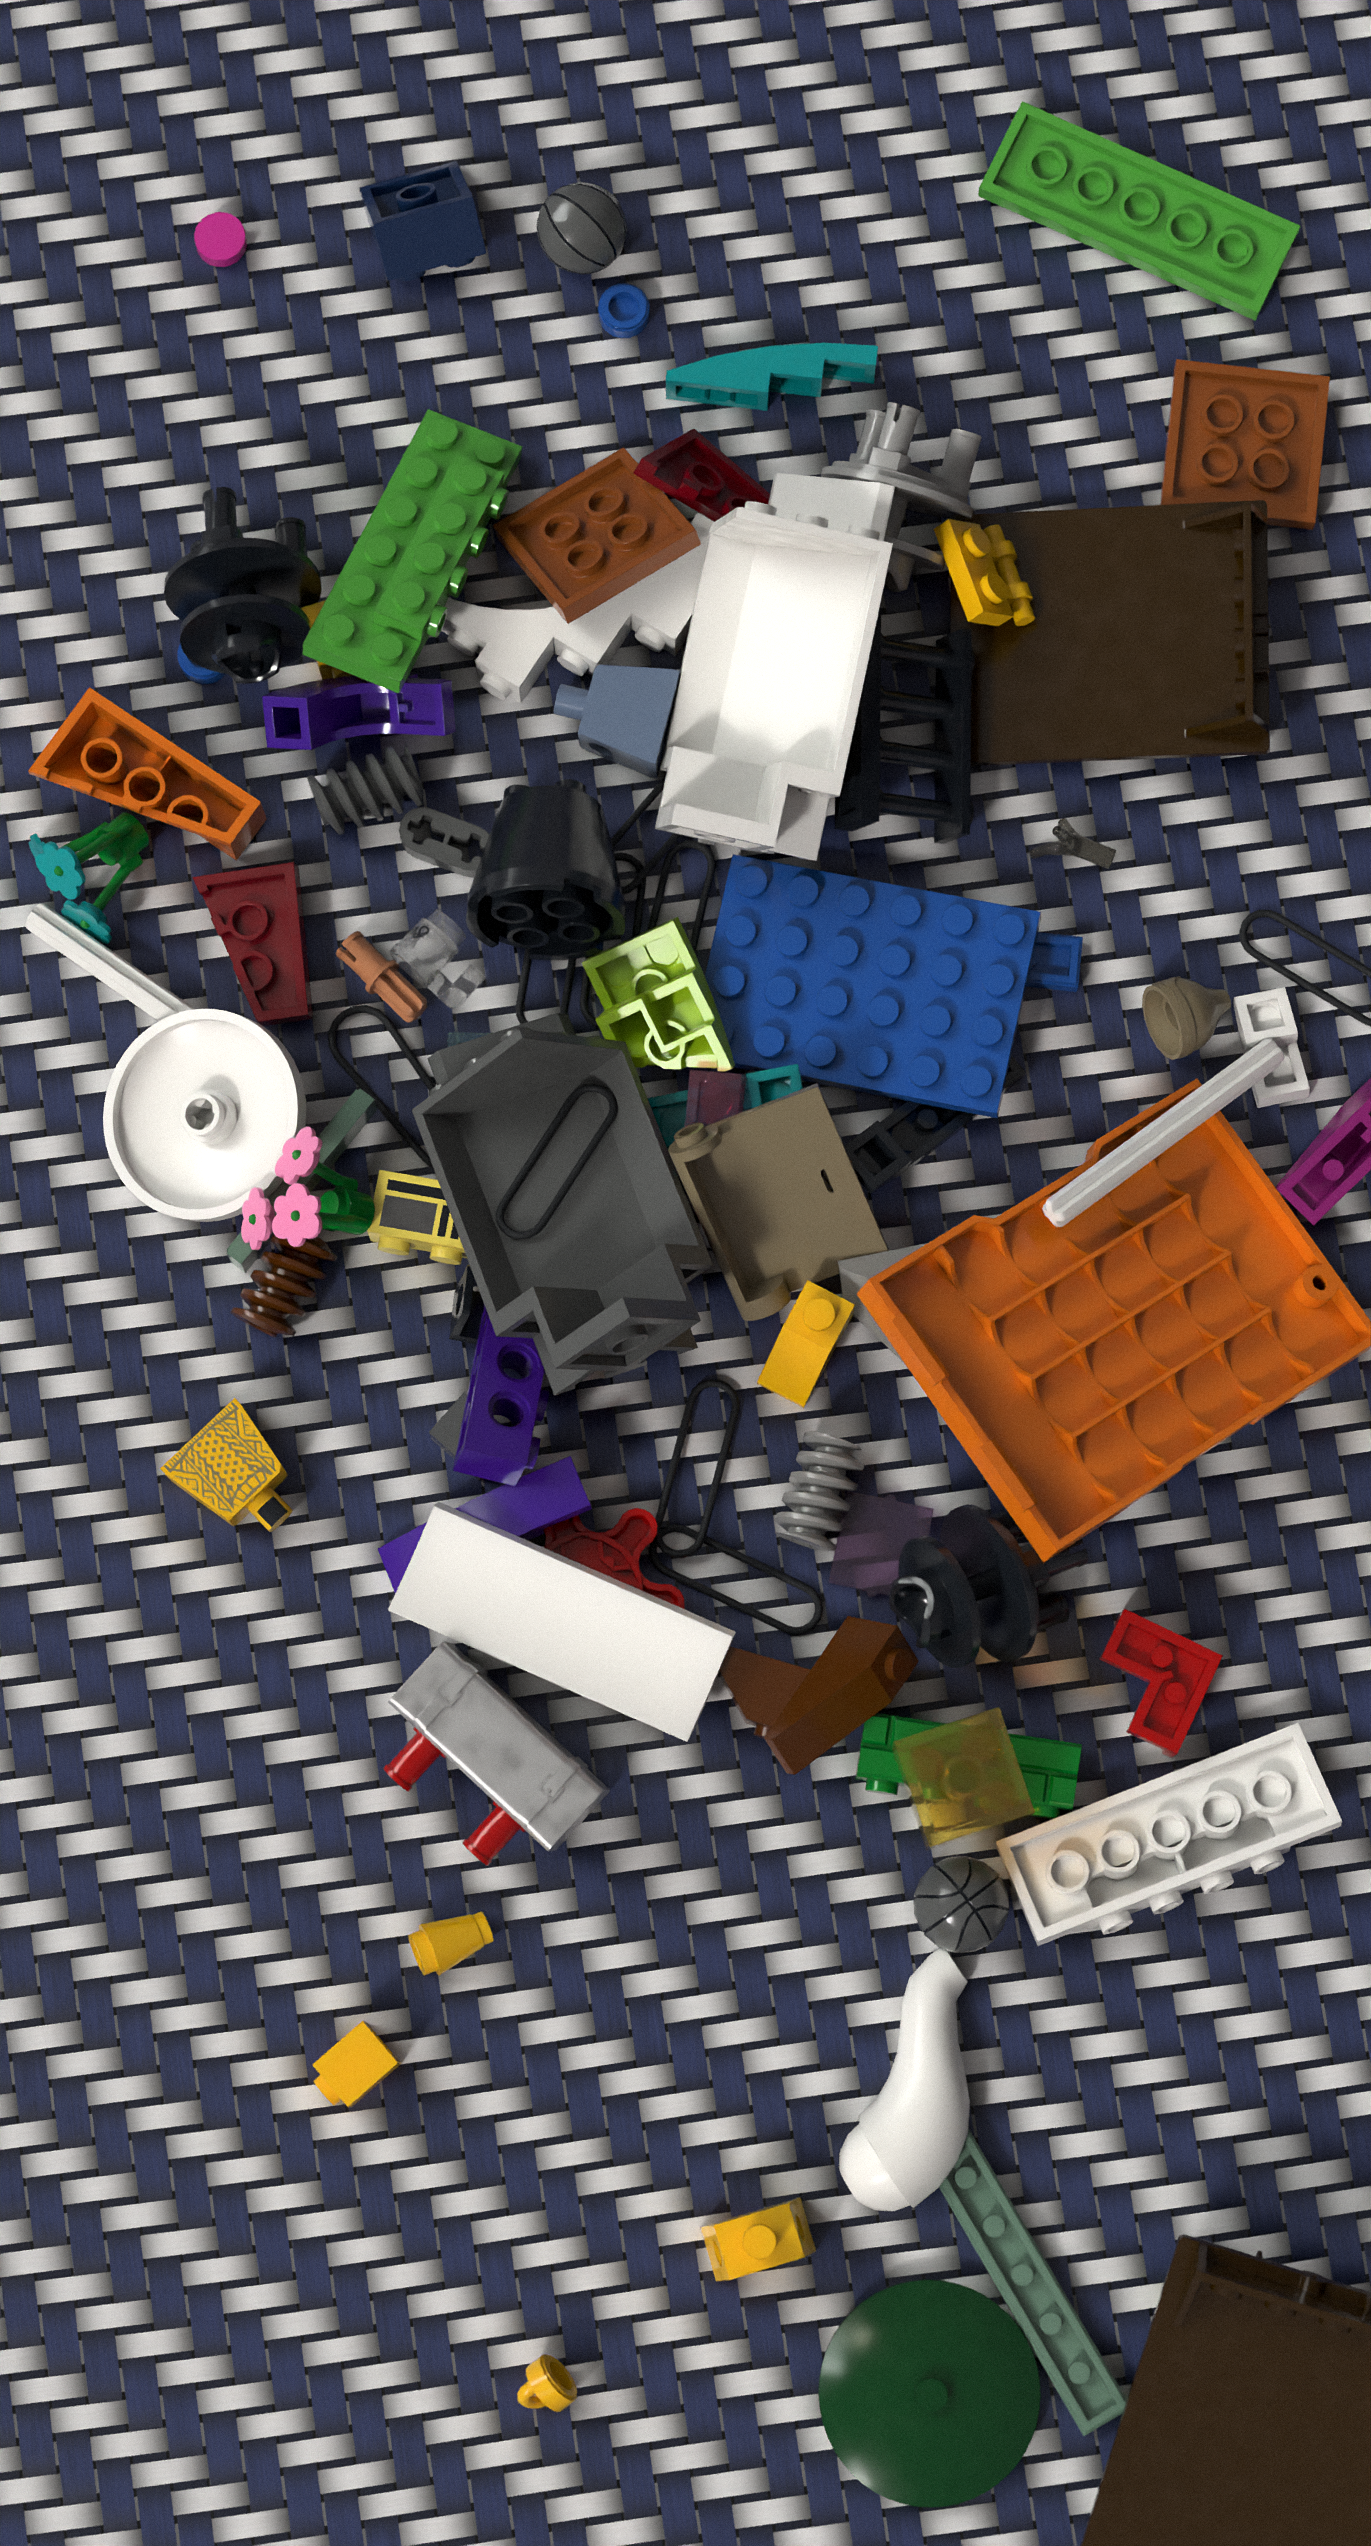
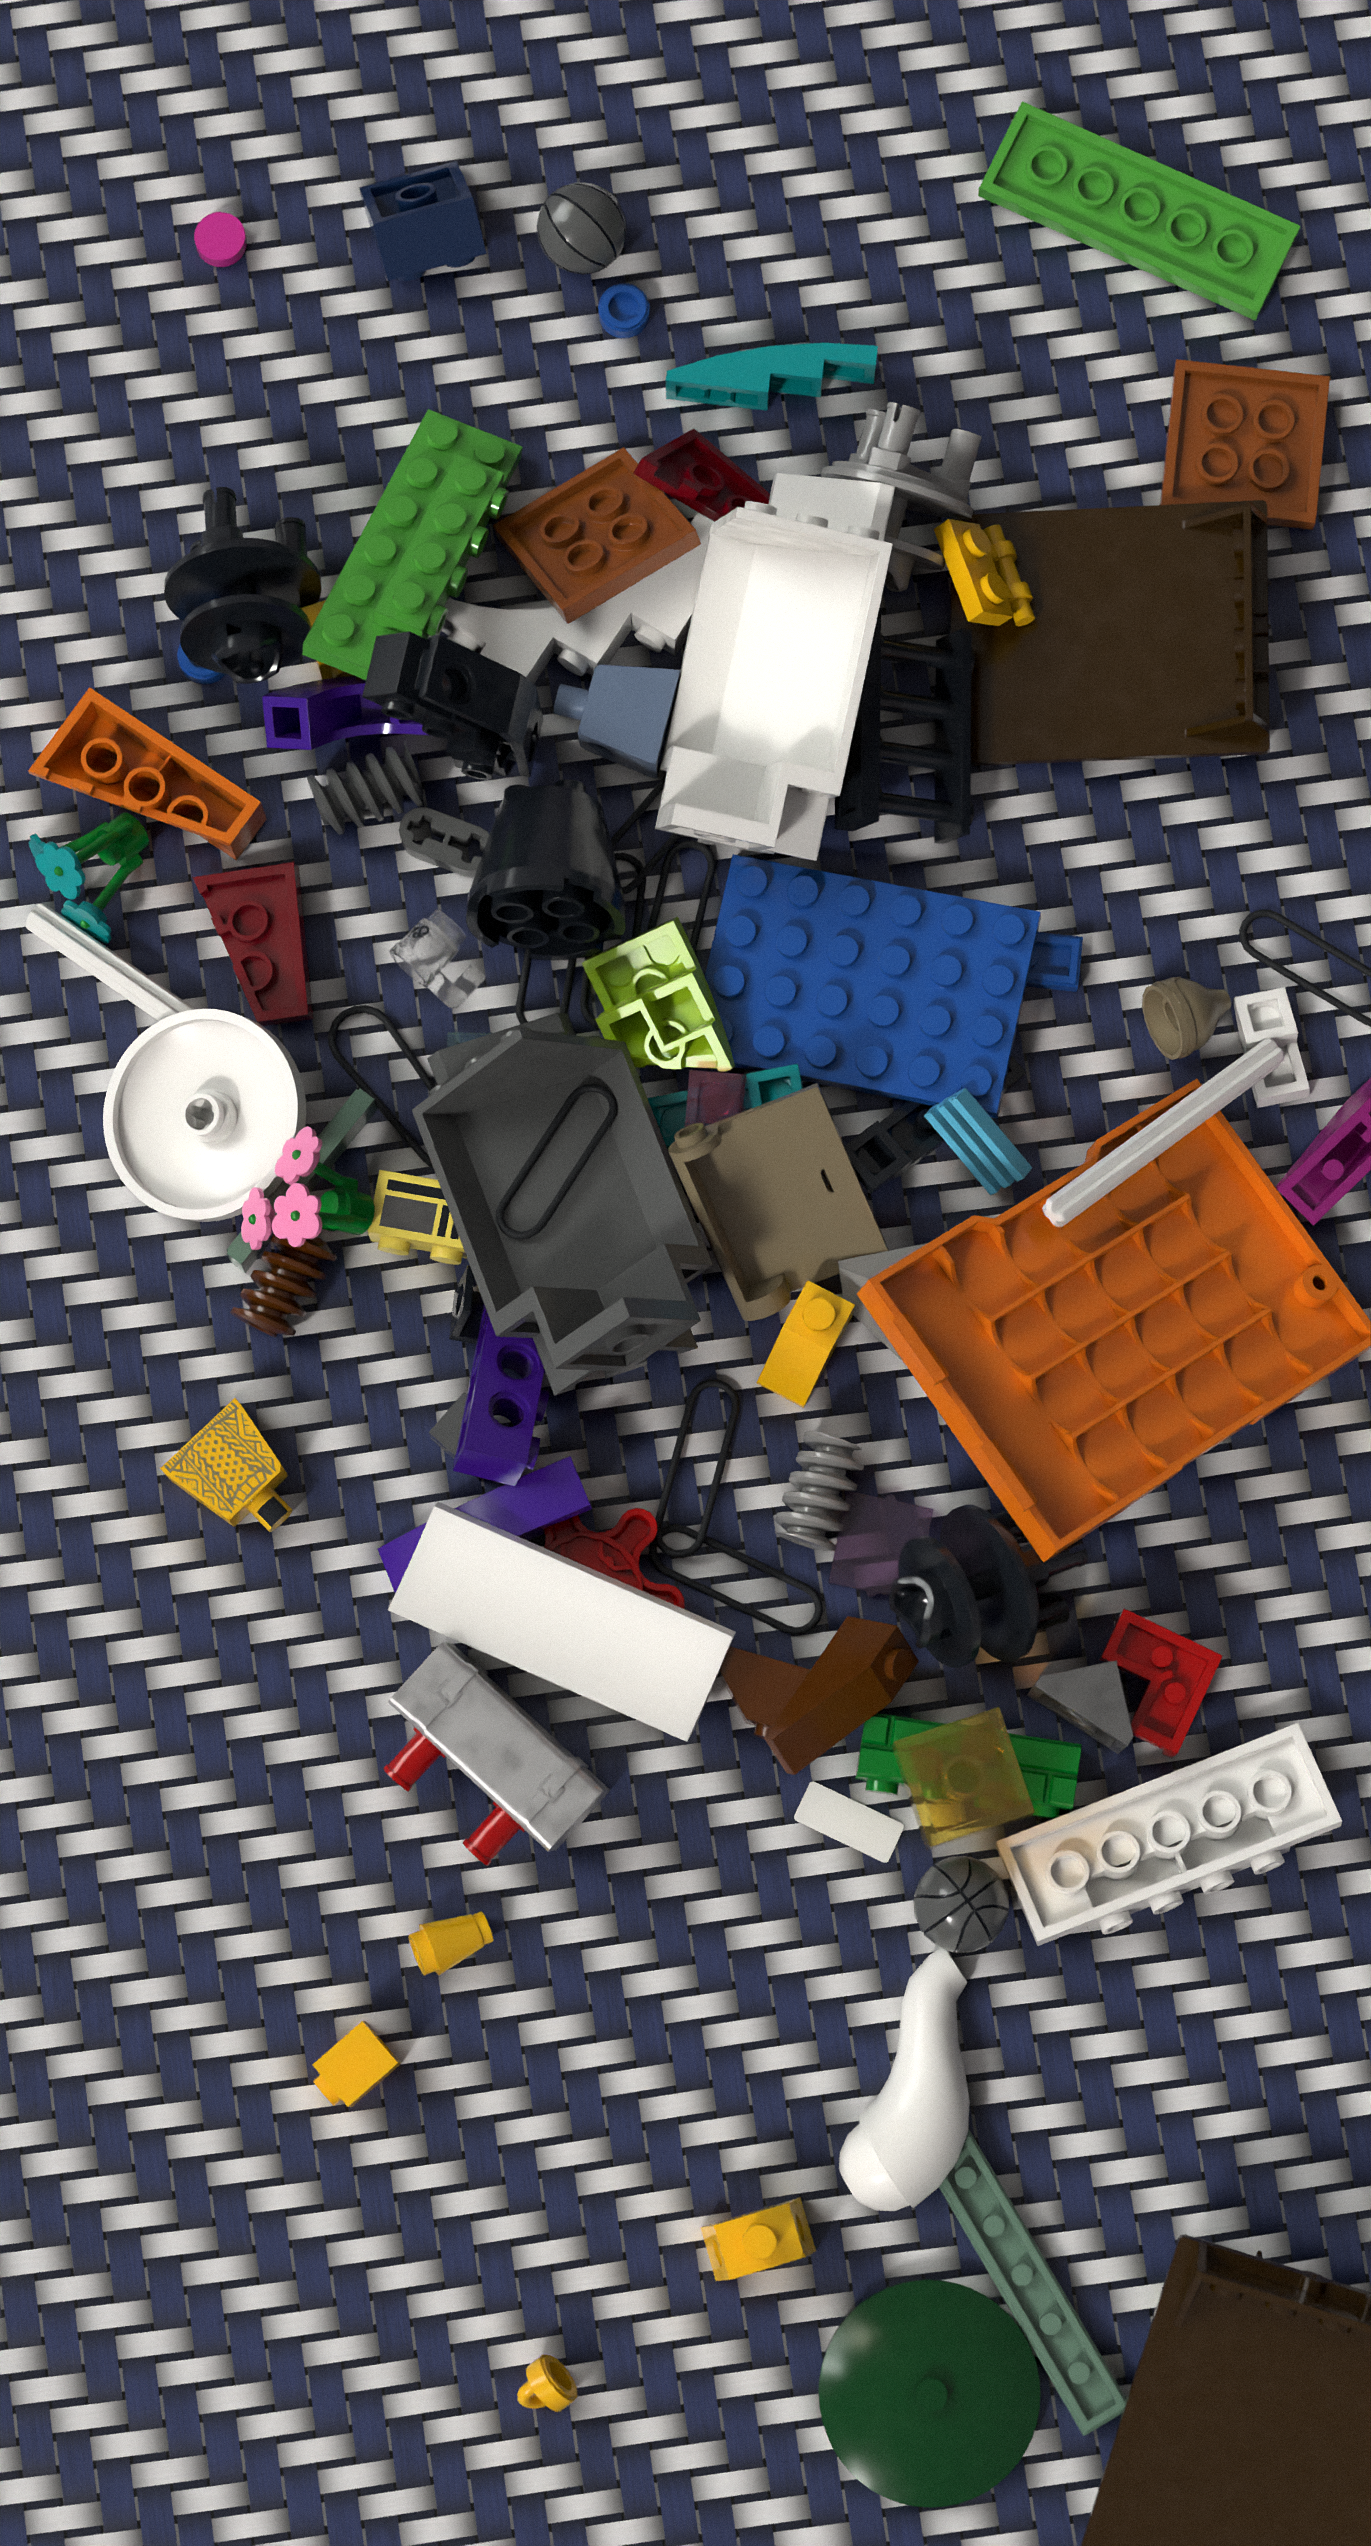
(382, 977): nougat axle -> none
(460, 696): none -> black brick
(849, 1822): none -> white sticker
(978, 1141): none -> medium azure tile
(1075, 845): clear smoke bar -> none
(1090, 1701): none -> flat silver slope

